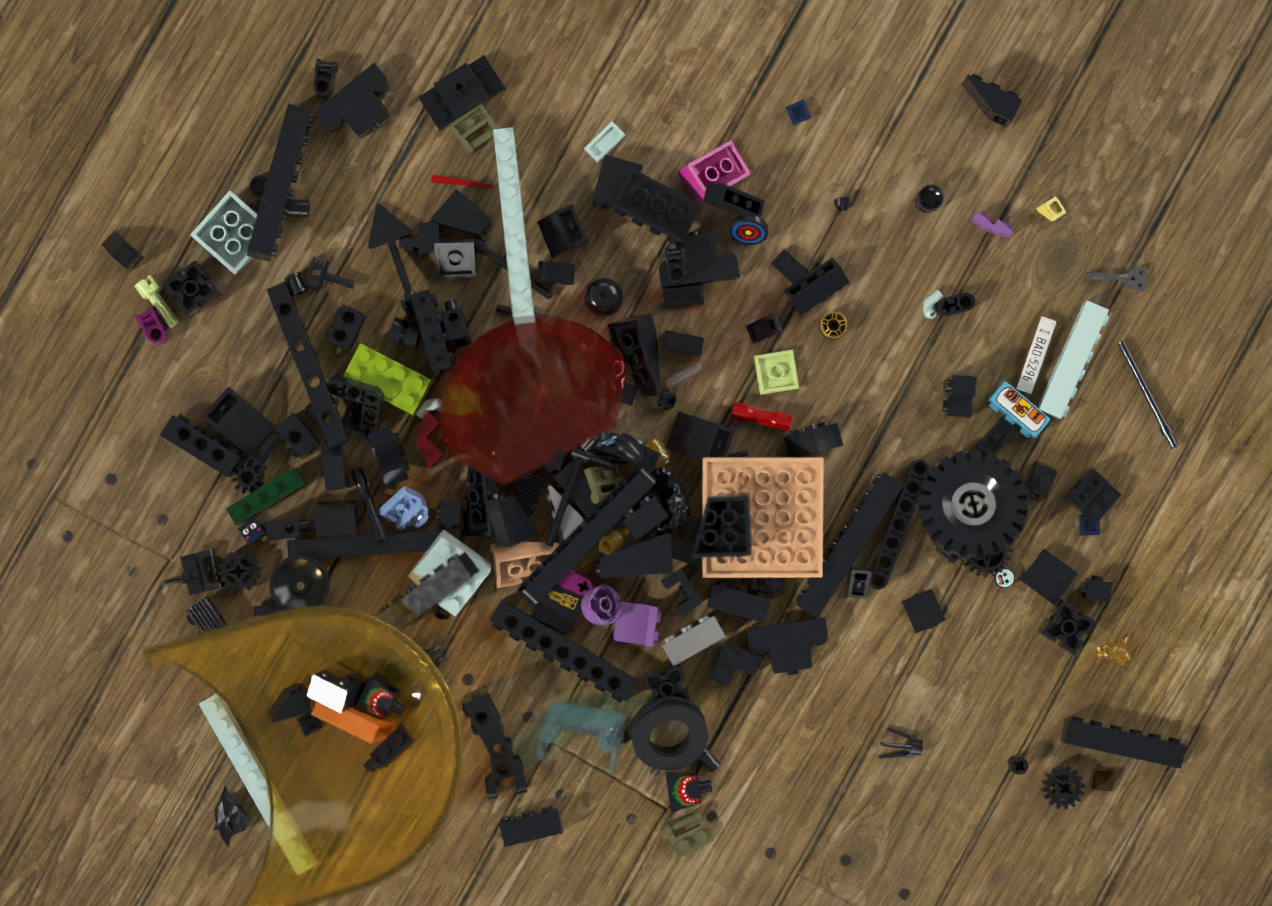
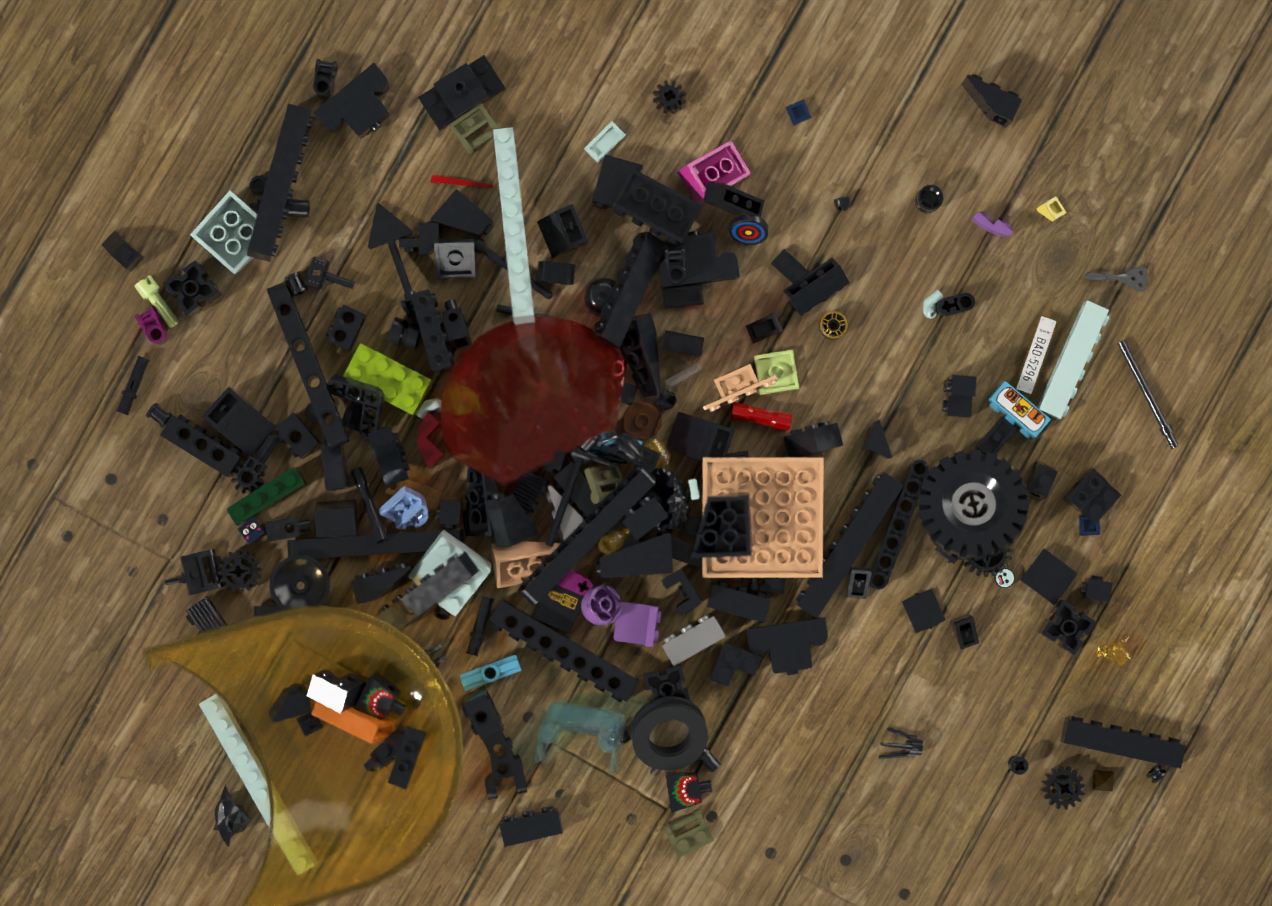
(133, 385): none -> black pin
(158, 415): none -> black bush
(374, 587): none -> black slope
(407, 757): none -> black plate
(478, 676): none -> medium azure piece
(479, 626): none -> black pin
(628, 289): none -> black brick
(641, 420): none -> reddish brown tile
(664, 91): none -> black gear
(693, 488): none -> light aqua tile
(736, 383): none -> light nougat bracket
(877, 442): none -> black slope
(965, 631): none -> black slope
(1155, 773): none -> black bush

